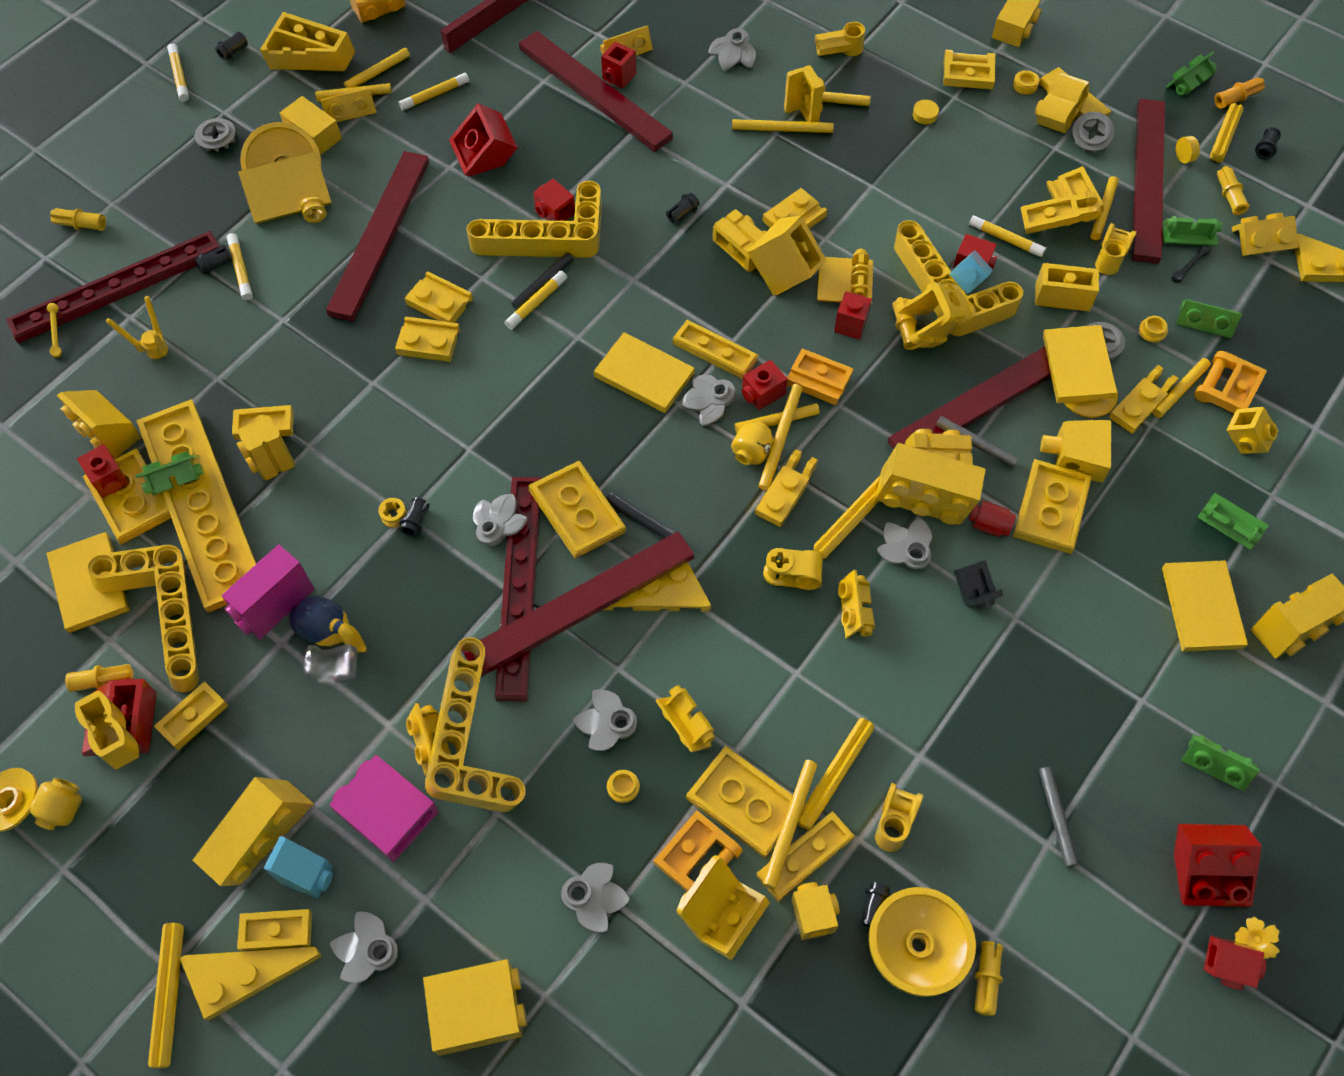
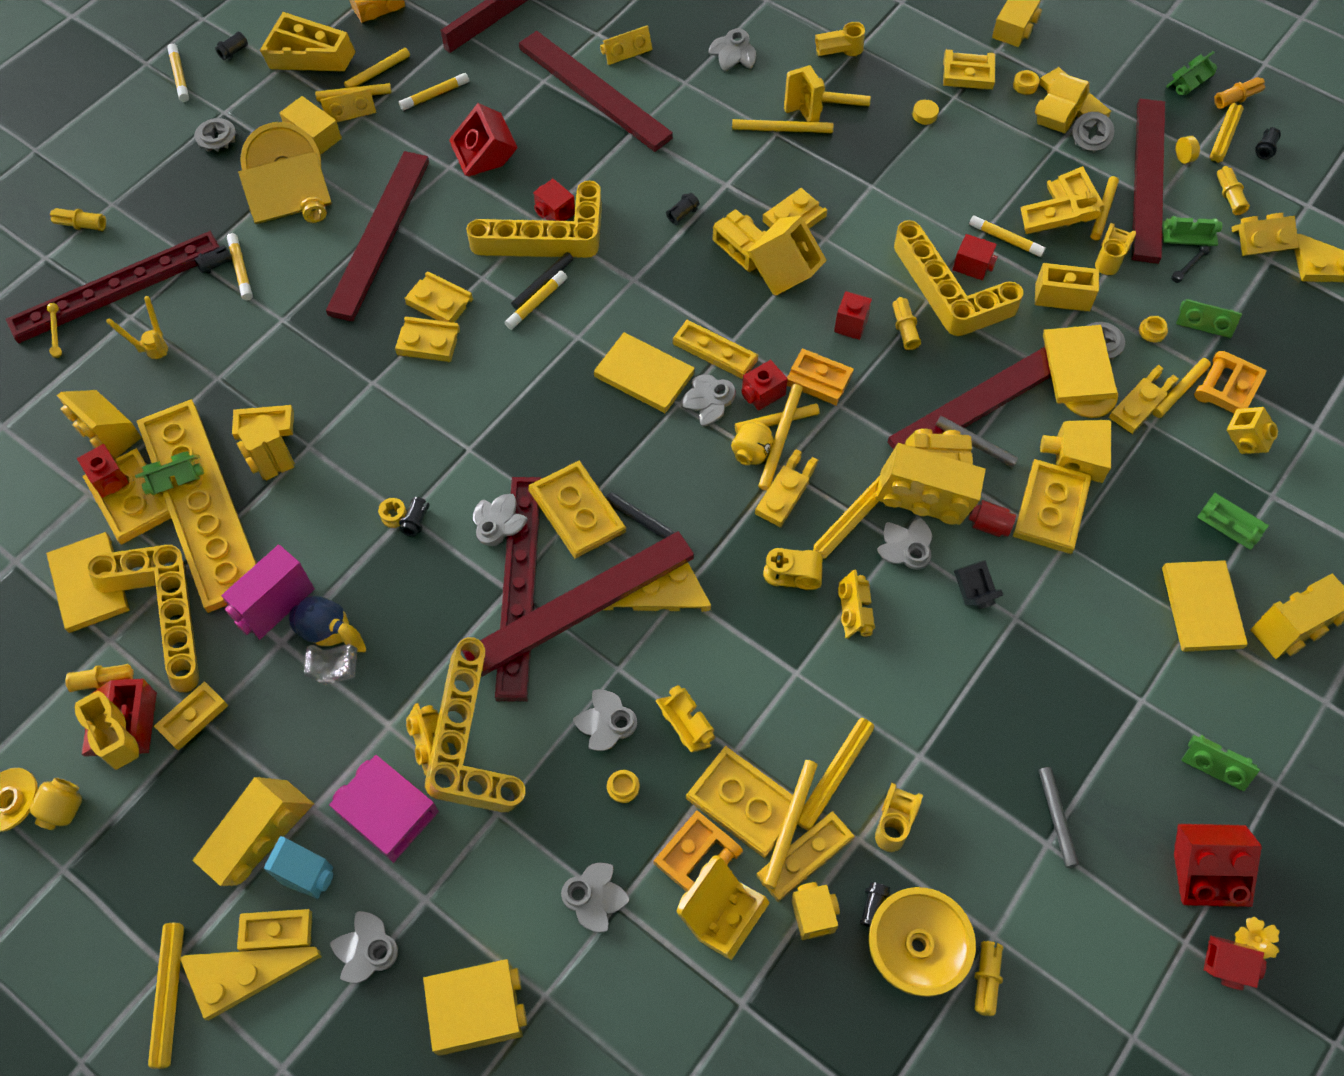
(618, 64): red brick -> none
(844, 275): yellow hinge -> none
(954, 315): yellow piece -> none
(971, 272): medium azure brick -> none

